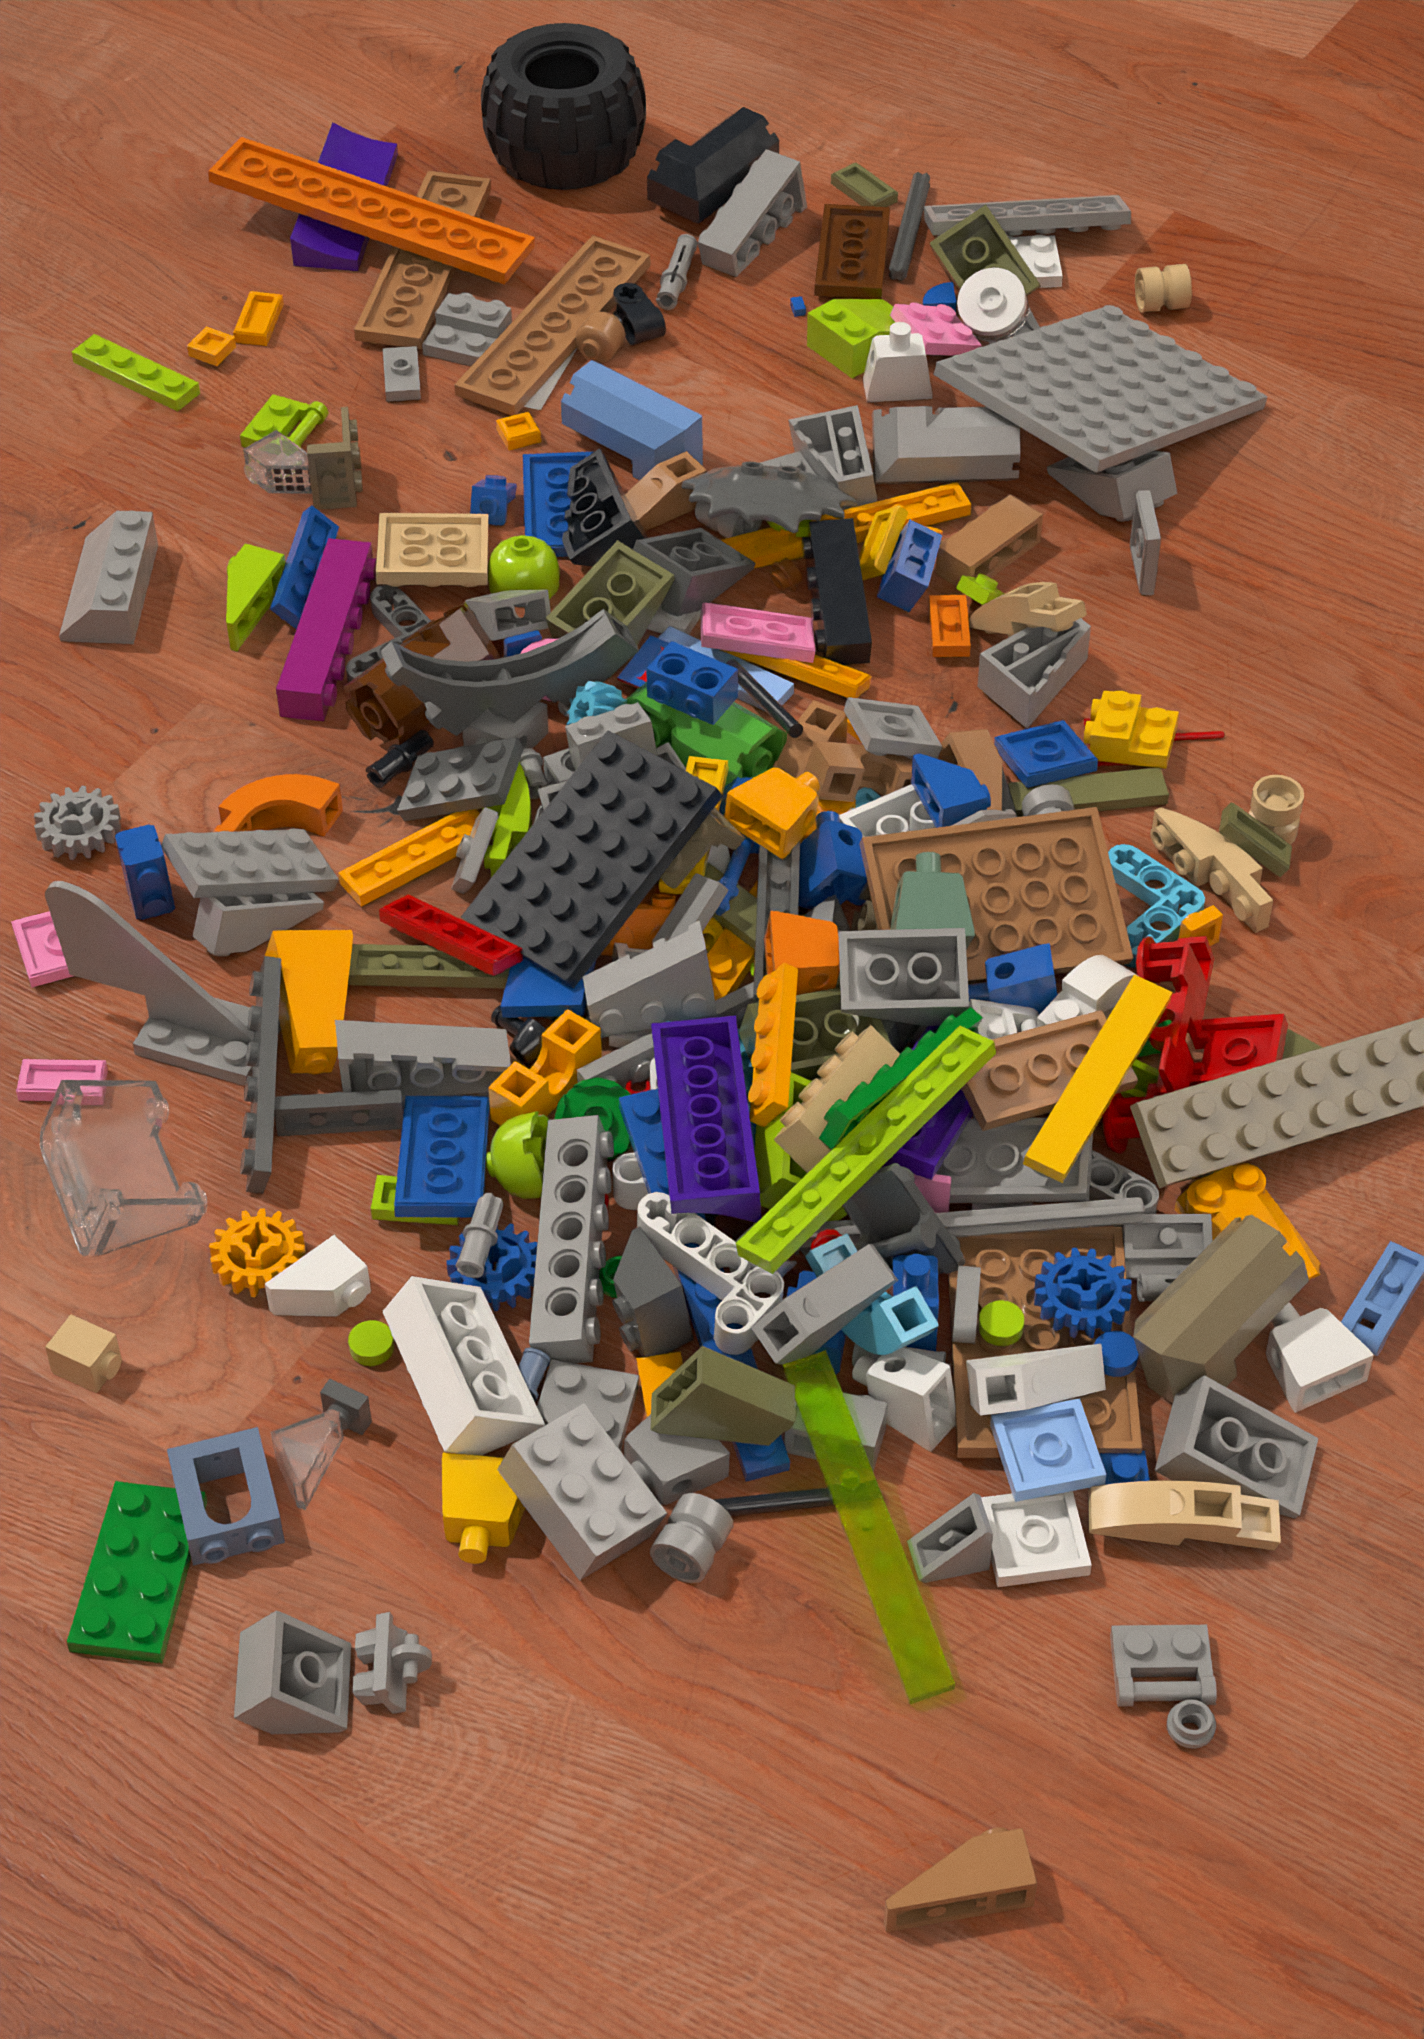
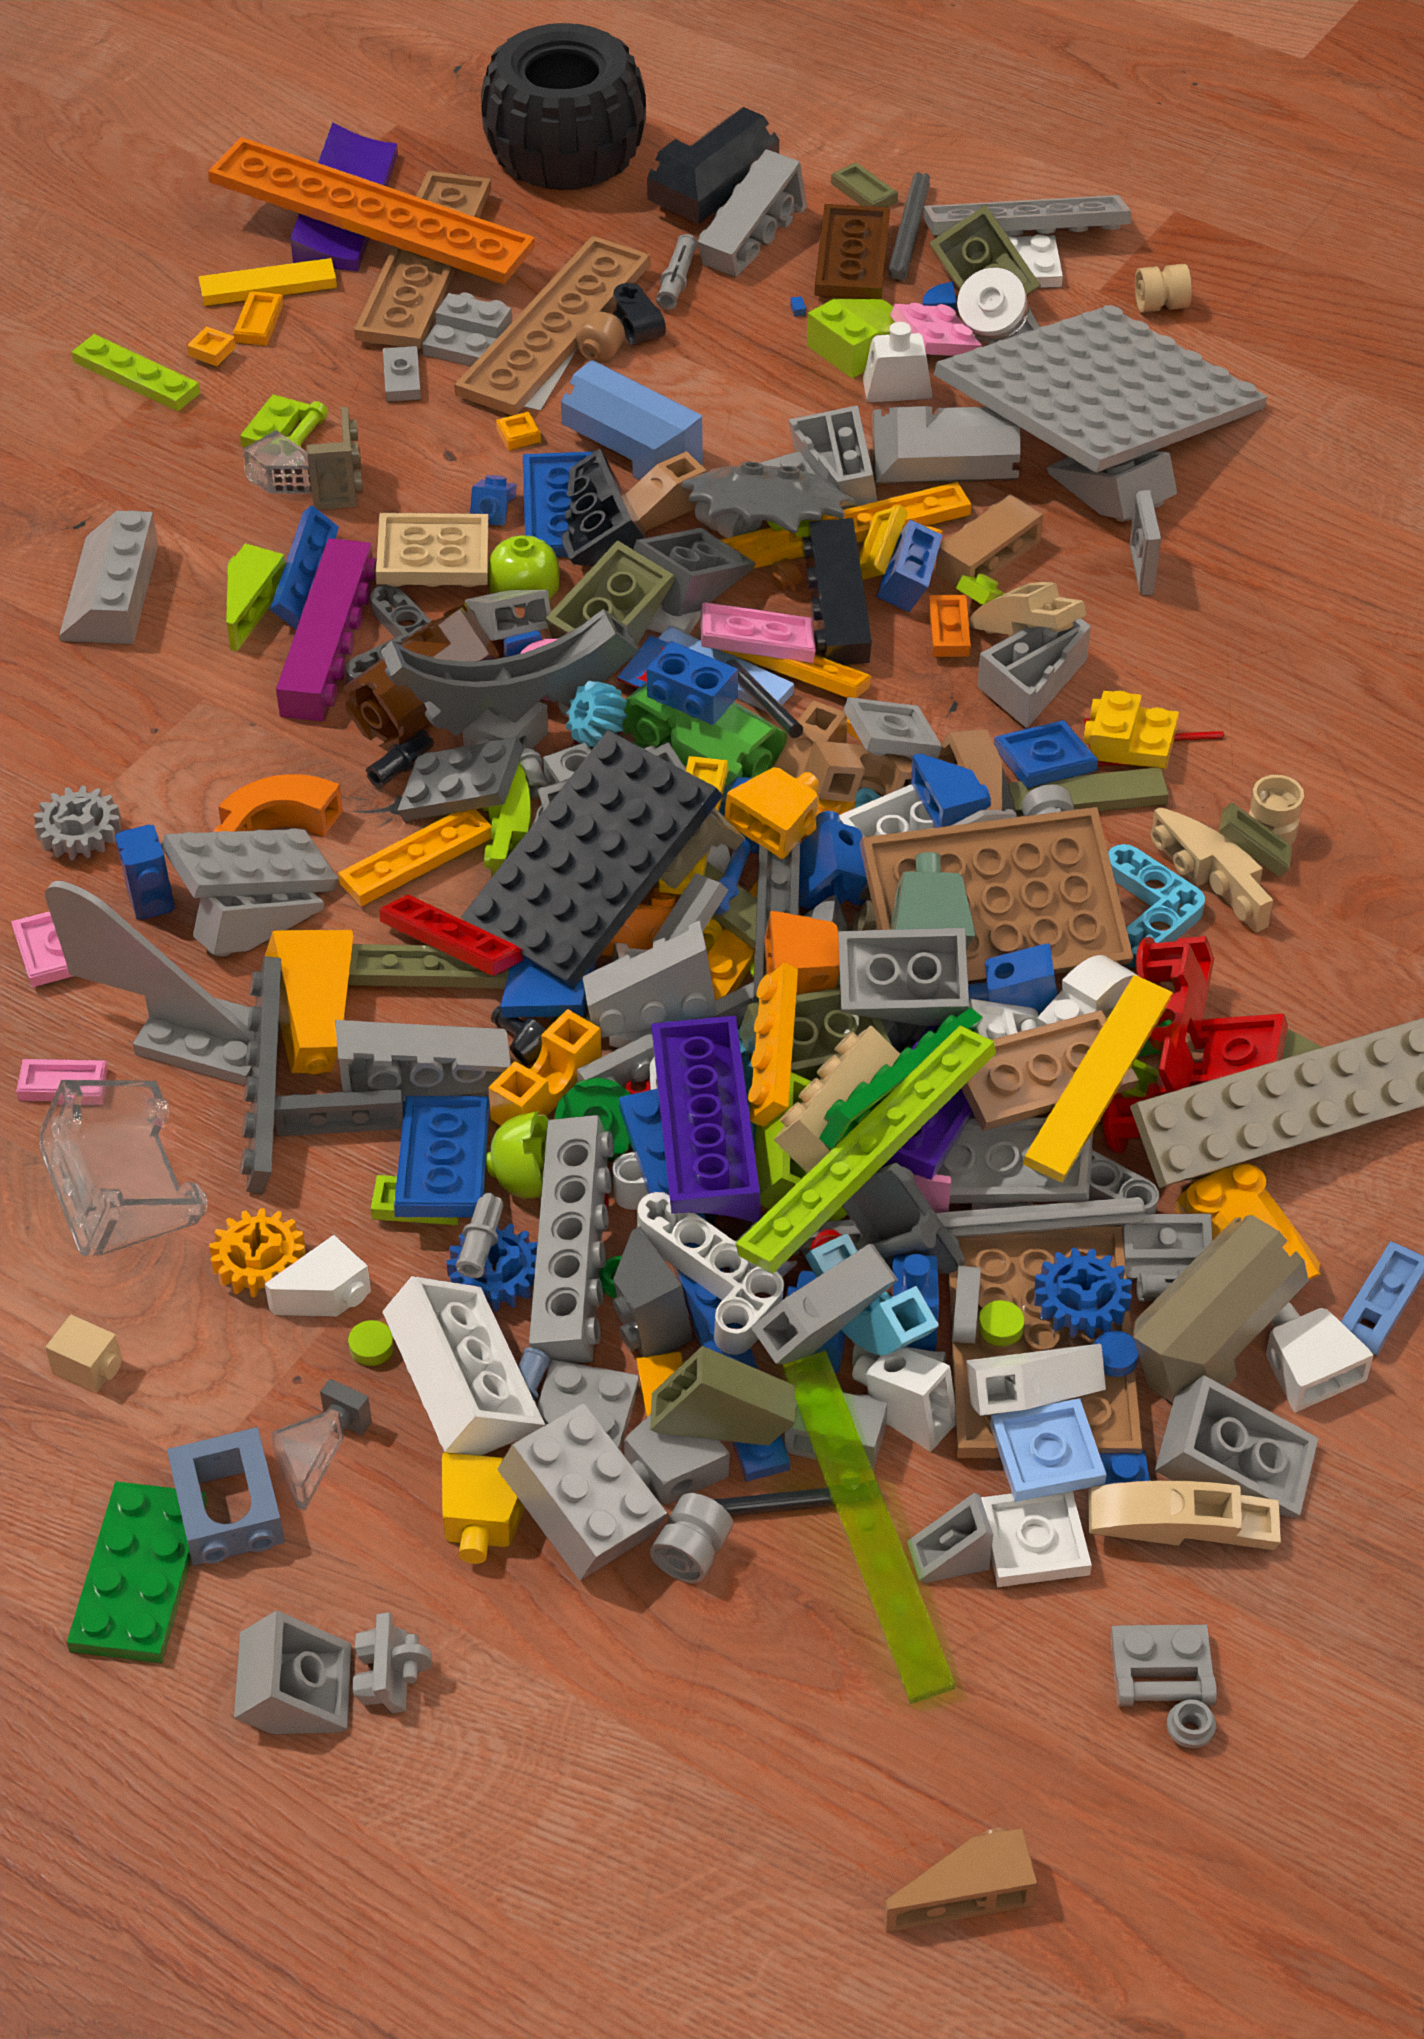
(278, 279): none -> yellow tile
(473, 849): light grey plate -> none
(625, 721): light grey brick -> none
(1203, 923): light orange plate -> none

